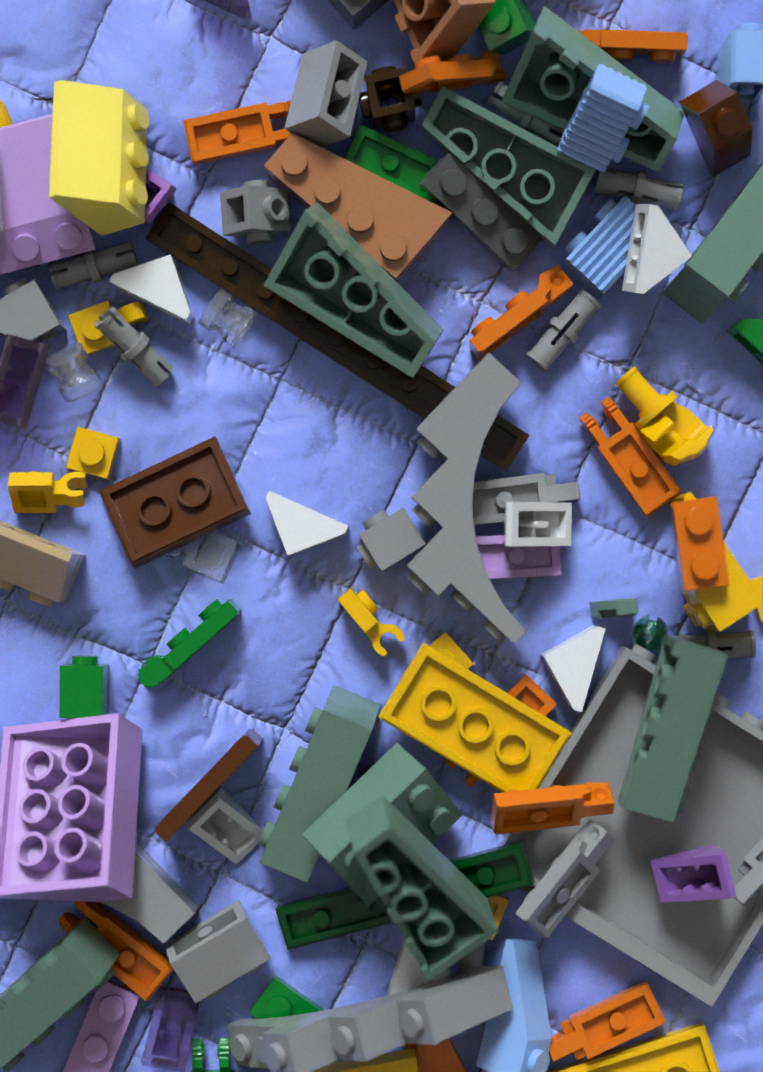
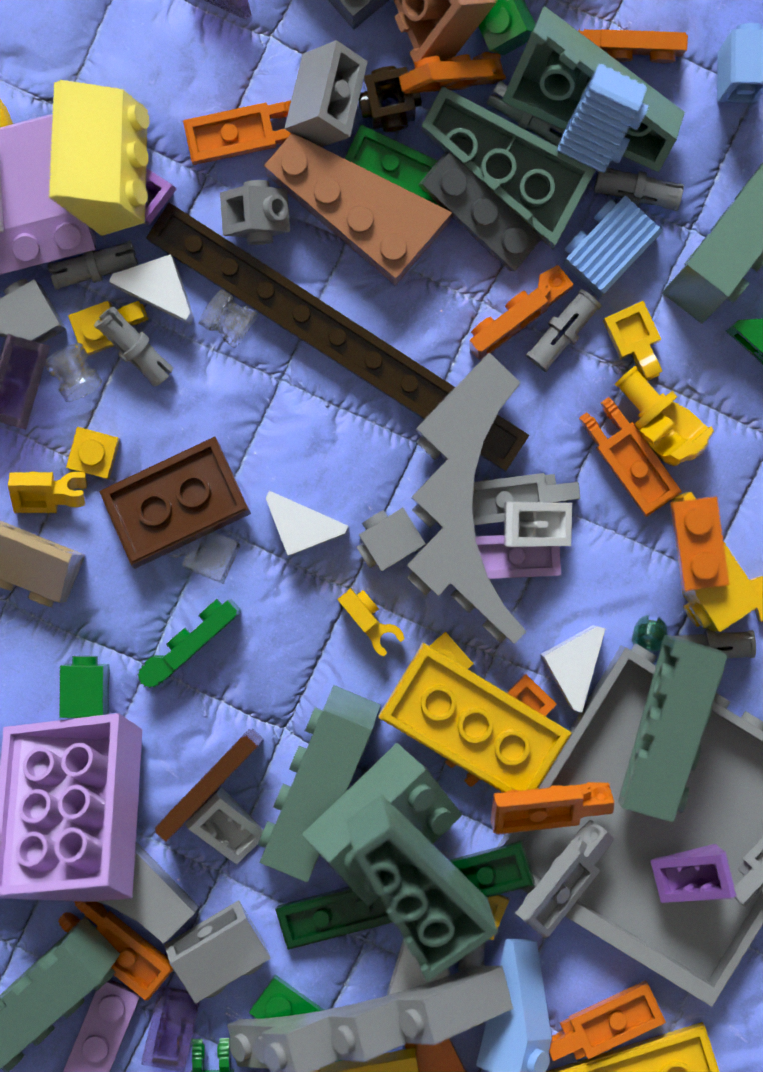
(350, 292): sand green wedge -> none
(613, 608): sand green tile -> none
(634, 334): none -> yellow plate
(653, 250): white slope -> none
(718, 126): reddish brown slope -> none

